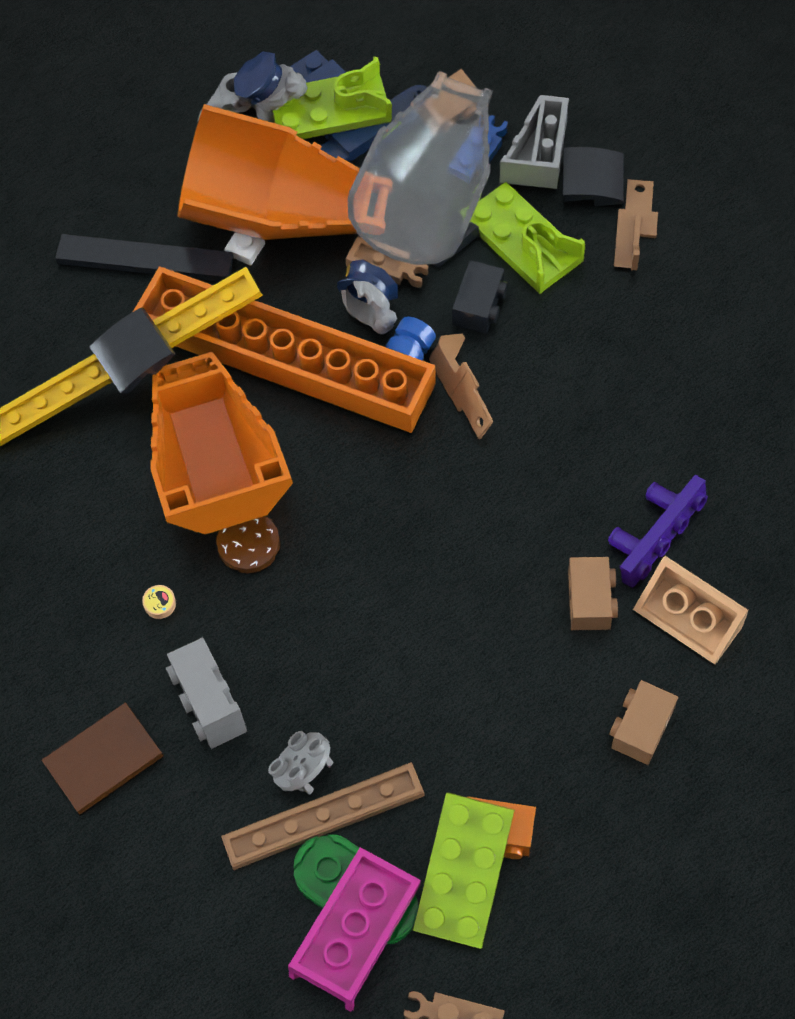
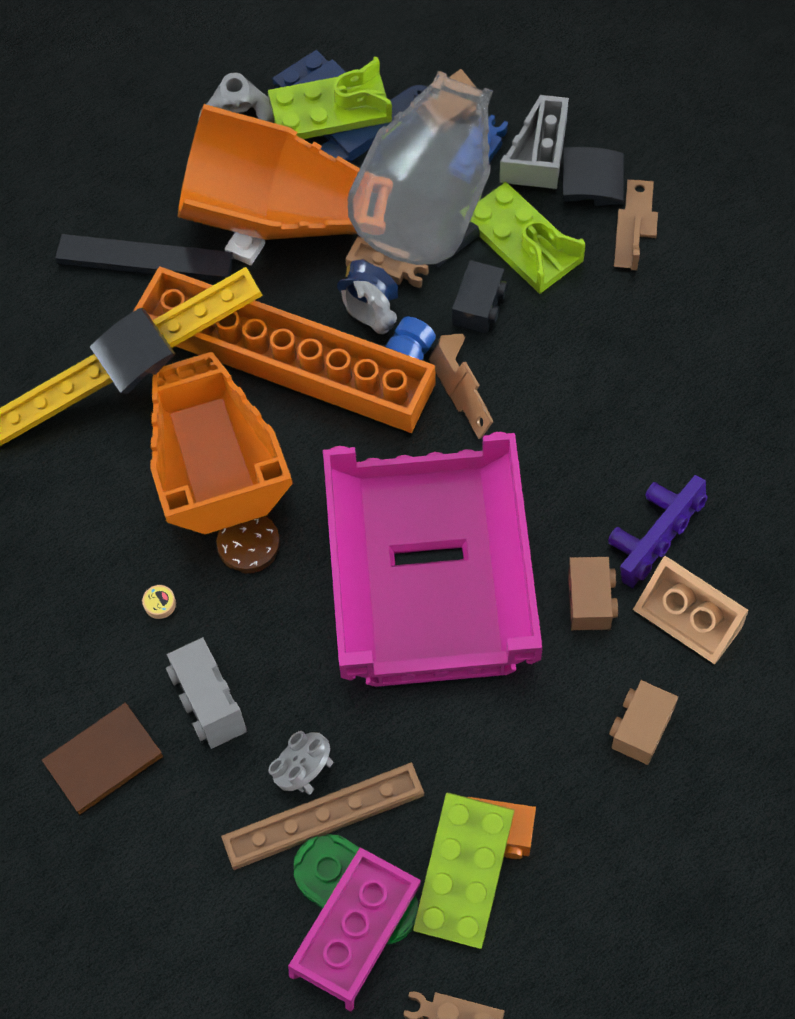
(268, 83): dark blue piece -> none
(440, 615): none -> dark pink panel

